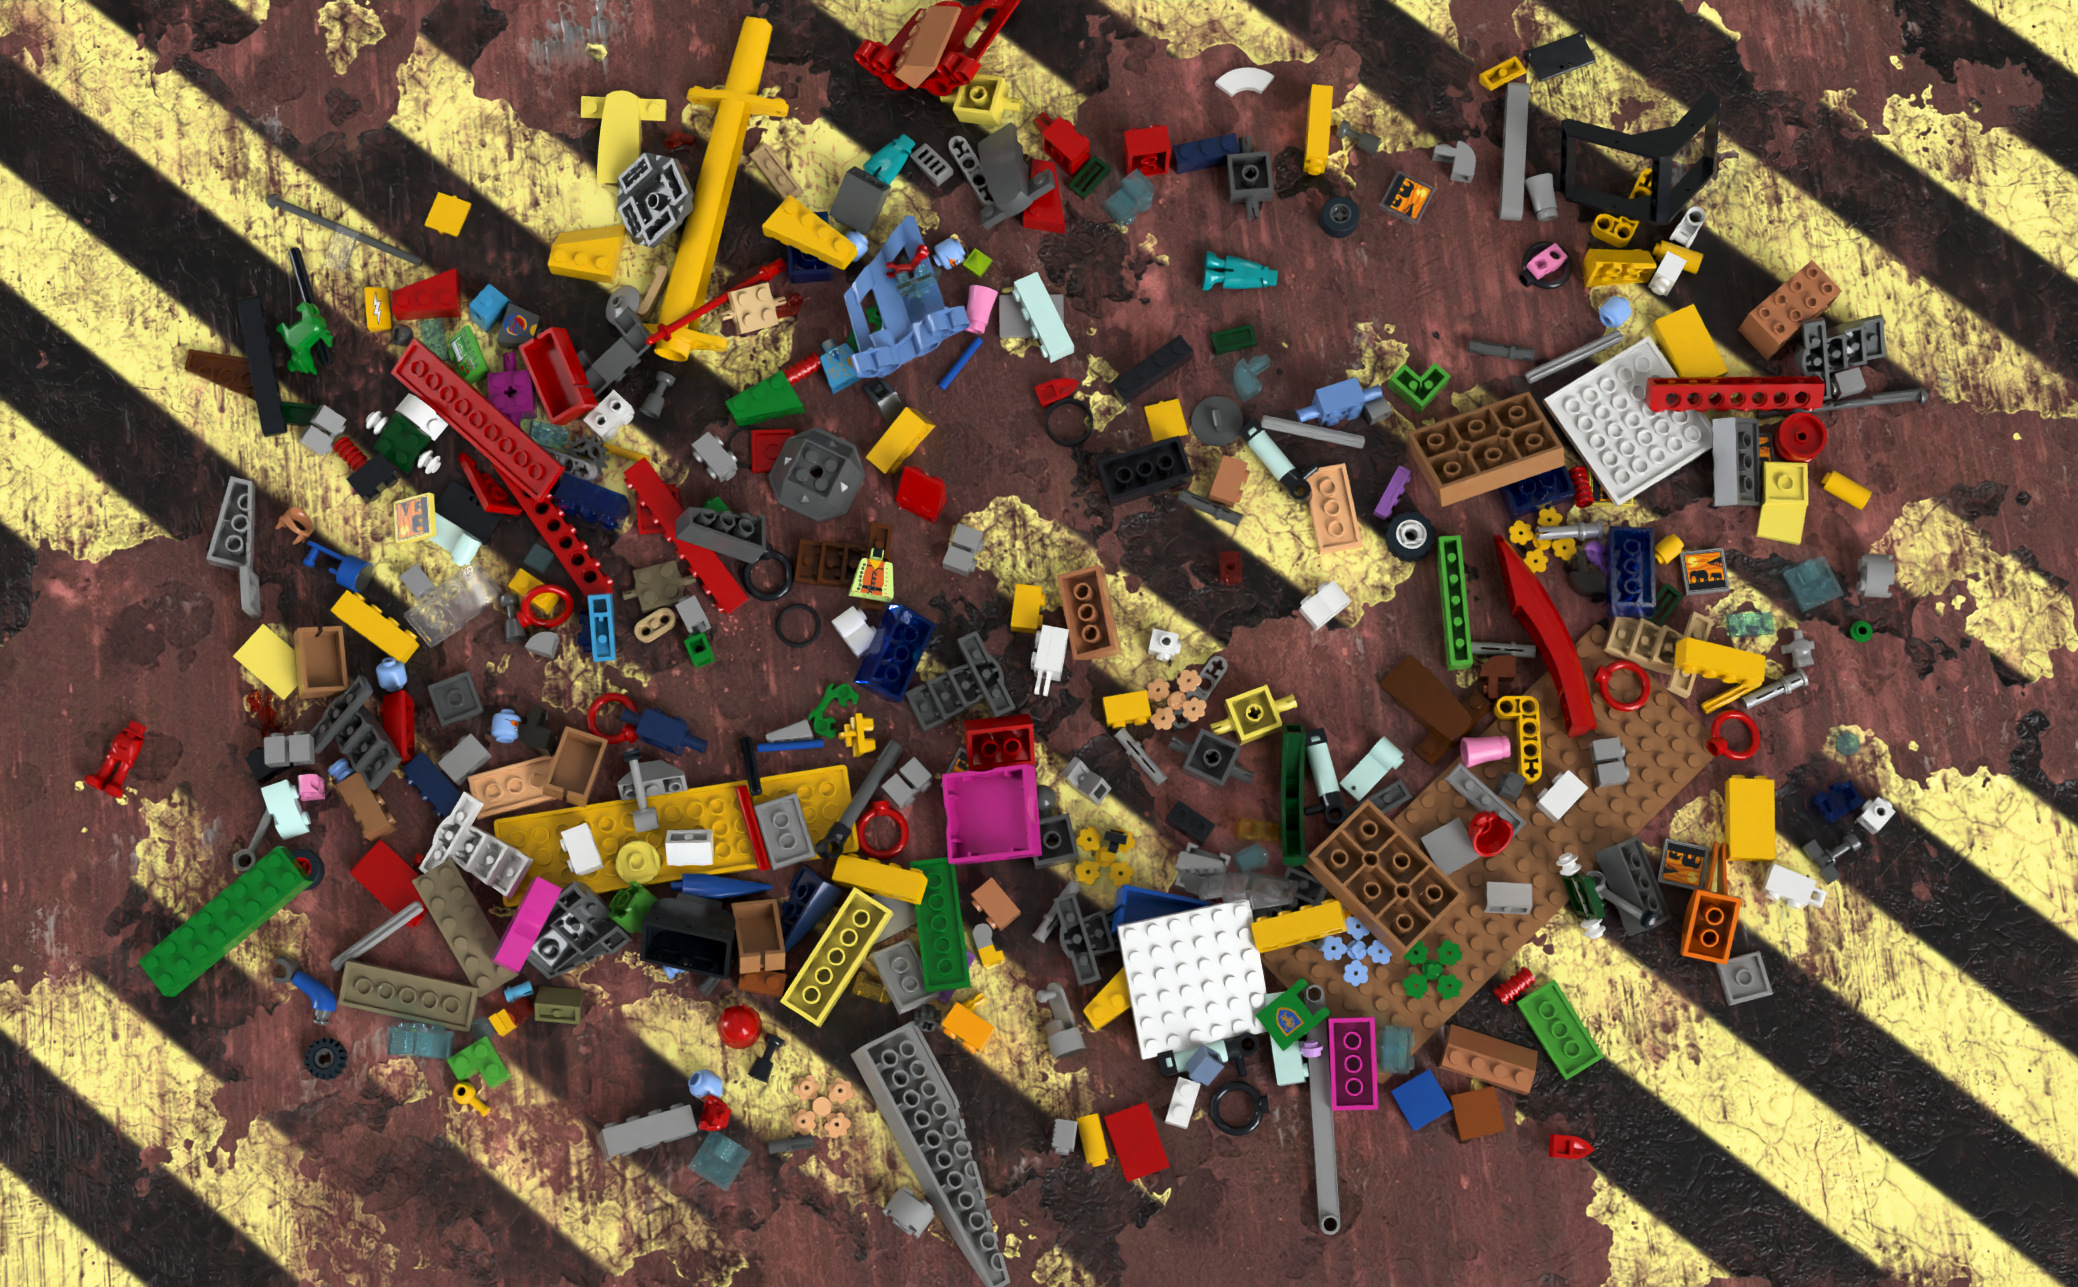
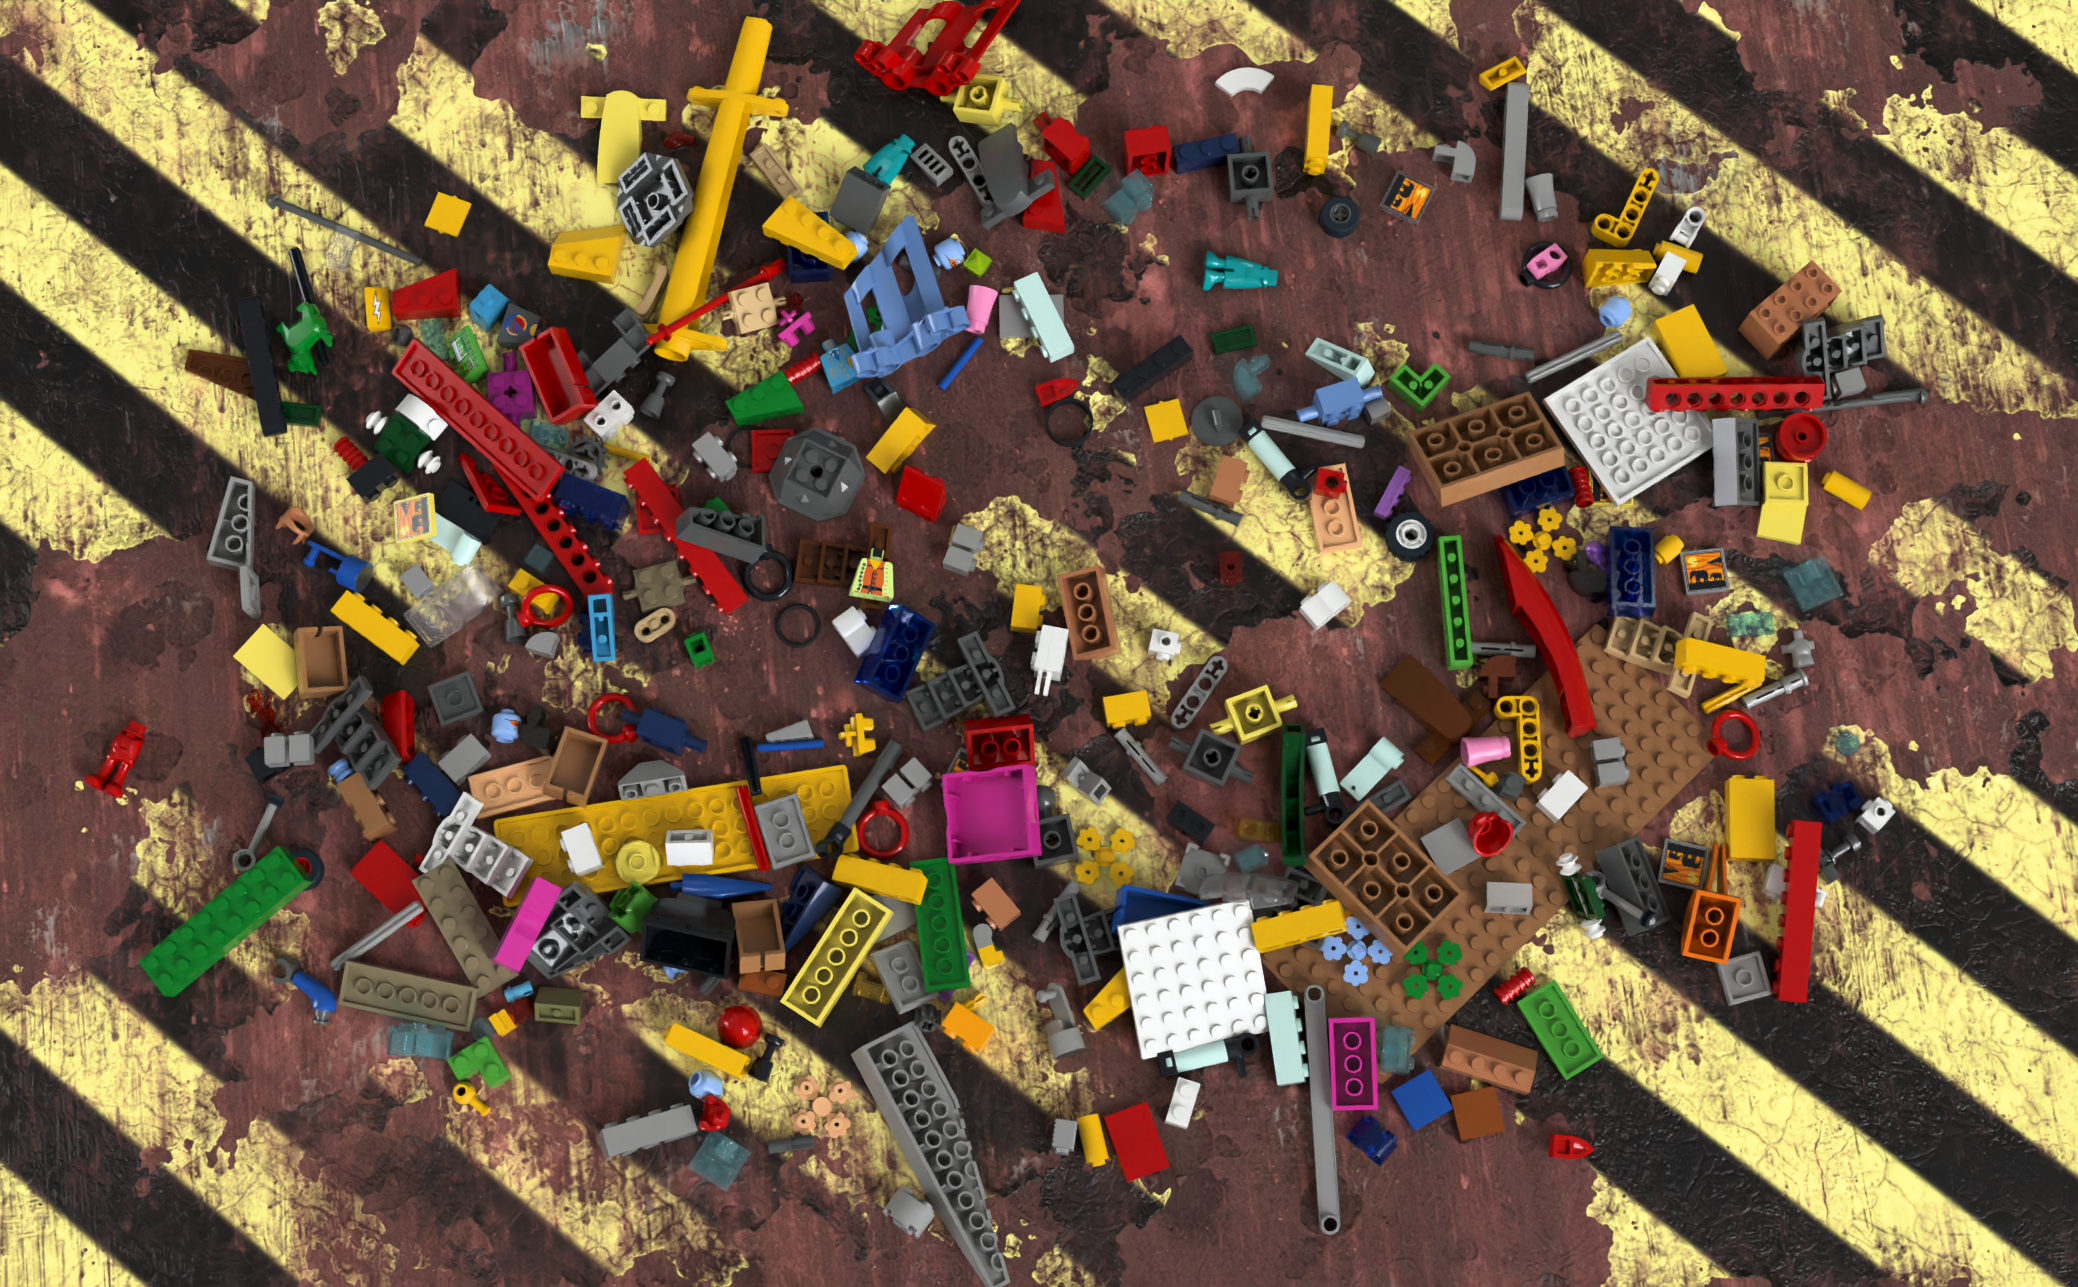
(286, 810): light aqua brick -> none
(311, 787): bright pink leg -> none
(316, 440): light grey piece -> none
(322, 1047): black bush -> none
(391, 674): light blue head -> none
(620, 300): light grey dish -> none
(645, 817): light grey piece -> none
(692, 615): light grey piece -> none
(707, 1051): none -> yellow brick
(803, 322): none -> dark pink hips
(823, 726): green helmet -> none
(916, 286): clear light blue hips -> none
(920, 253): red arm -> none
(926, 44): nougat slope -> none
(1115, 837): black tile -> none
(1144, 471): black brick -> none
(1176, 700): light nougat plant -> none
(1196, 864): light grey slope -> none
(1204, 1065): sand blue brick -> none
(1260, 1104): black piece -> none
(1289, 1018): green flag -> none
(1311, 1048): lavender plate -> none
(1323, 490): none -> red brick
(1341, 361): none -> light aqua slope
(1372, 1139): none -> clear blue cylinder
(1489, 780): none -> yellow hand
(1568, 50): black door -> none
(1579, 531): light grey pin -> none
(1604, 674): red piece -> none
(1658, 145): black window -> none
(1673, 591): dark green tile -> none
(1798, 910): none -> red brick
(1856, 636): green plate -> none
(1876, 575): light grey brick -> none

